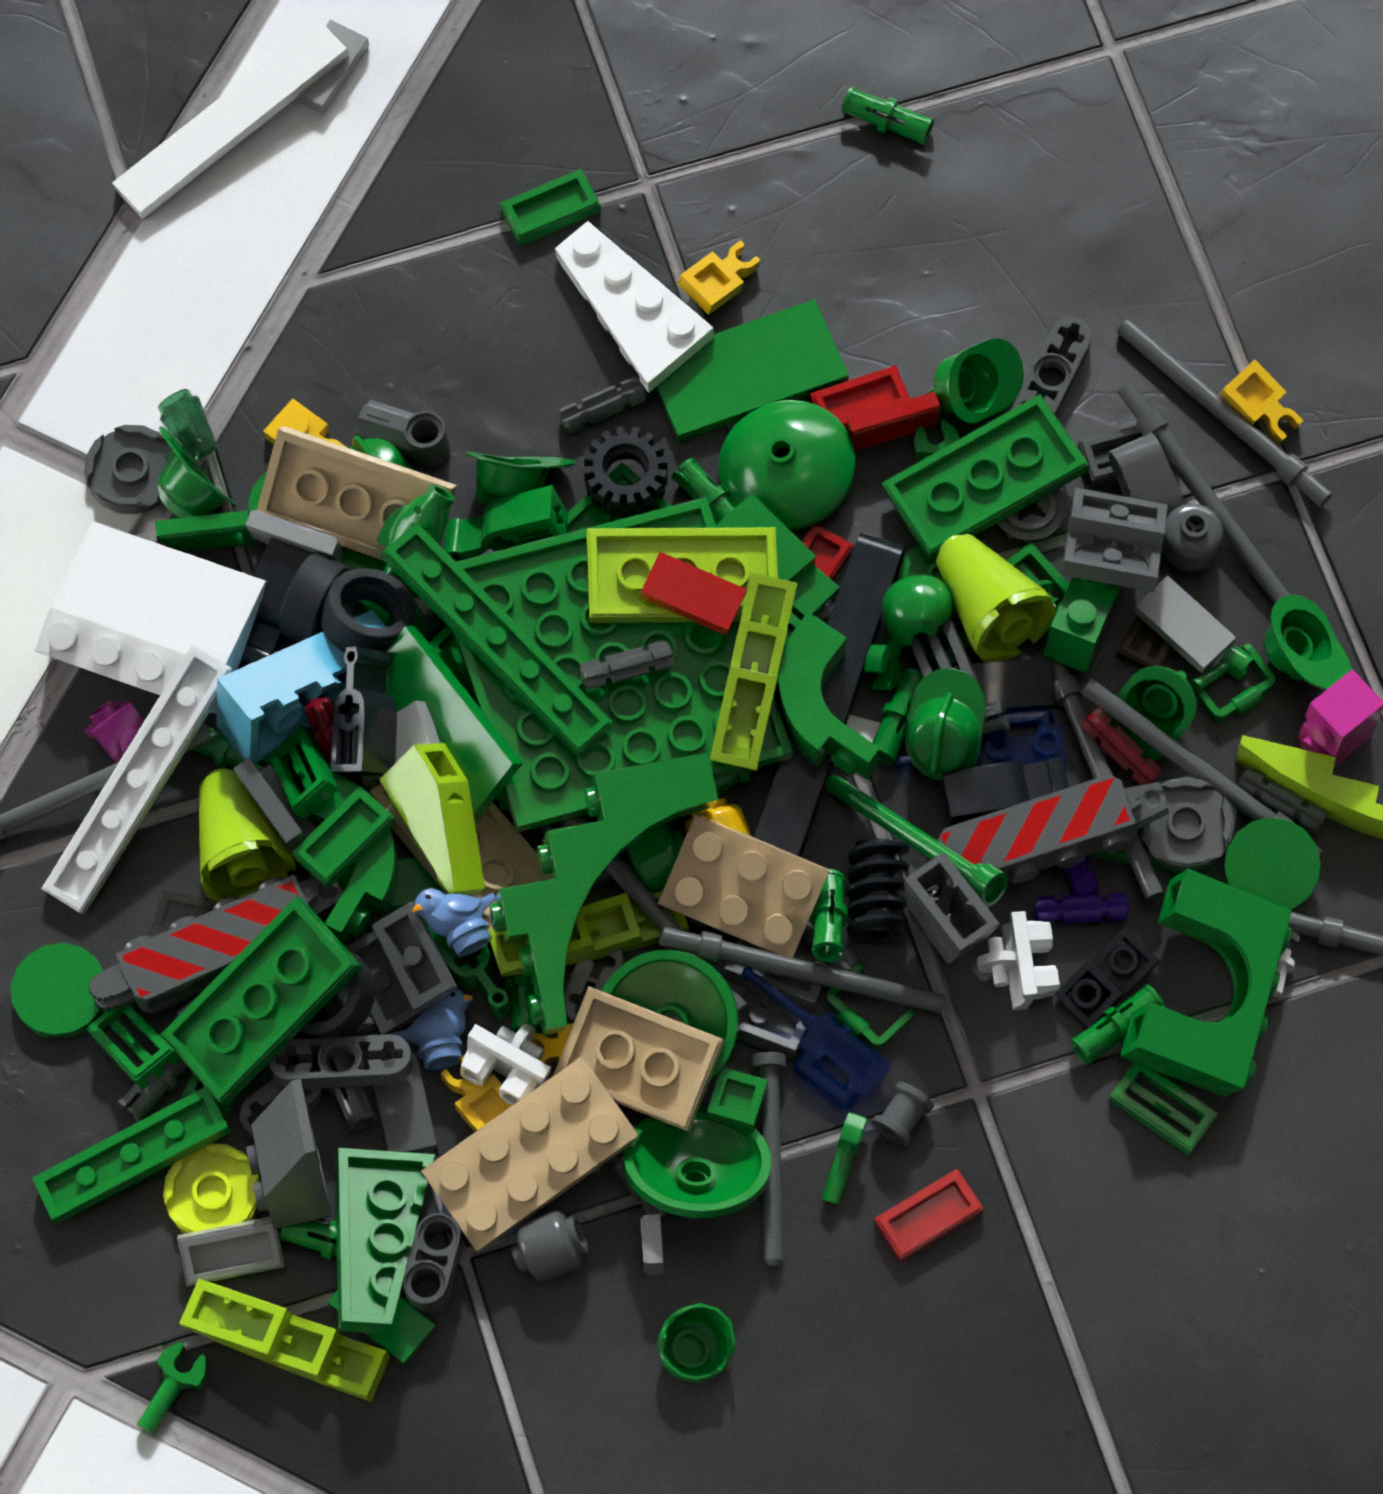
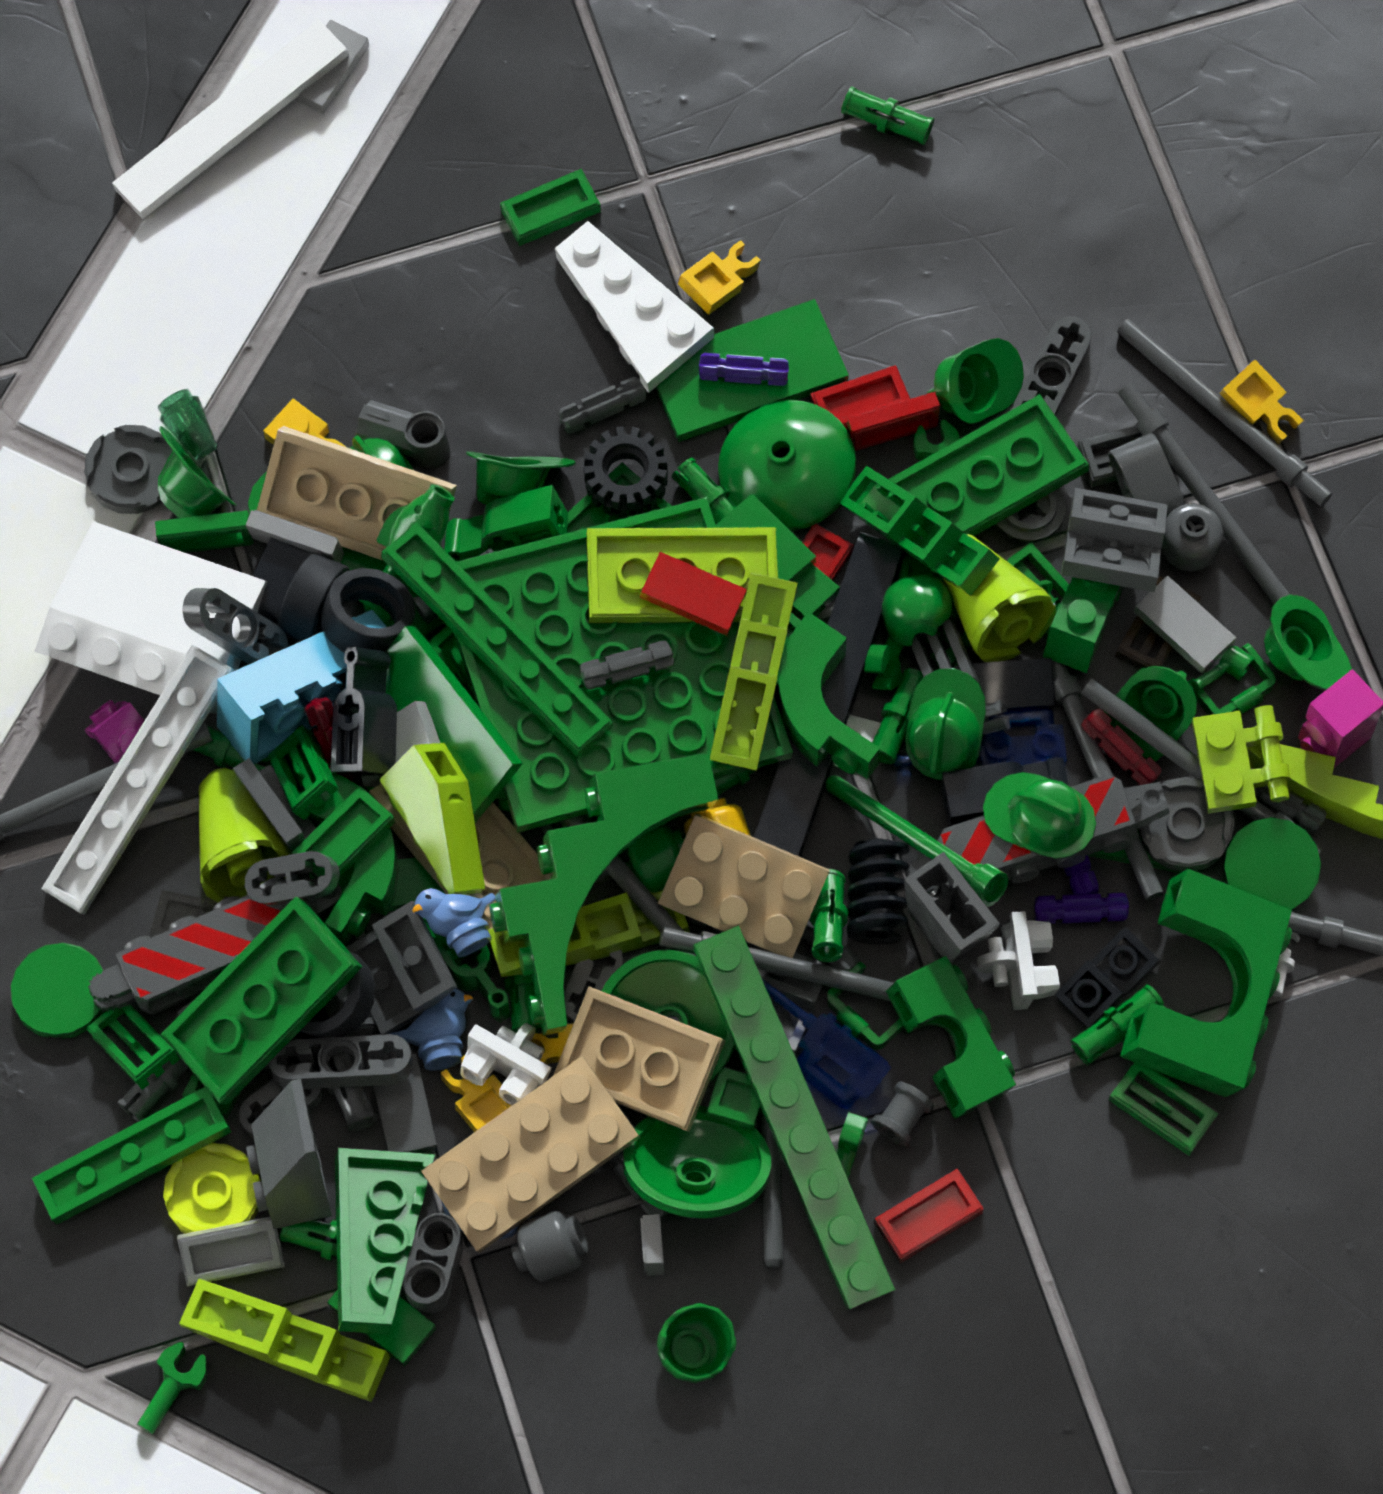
(219, 629): none -> dark grey beam
(290, 867): none -> dark grey beam
(743, 369): none -> dark purple axle
(793, 1118): none -> green plate
(919, 530): none -> green slope
(939, 998): none -> green arch
(1039, 815): none -> green piece
(1225, 759): none -> lime plate

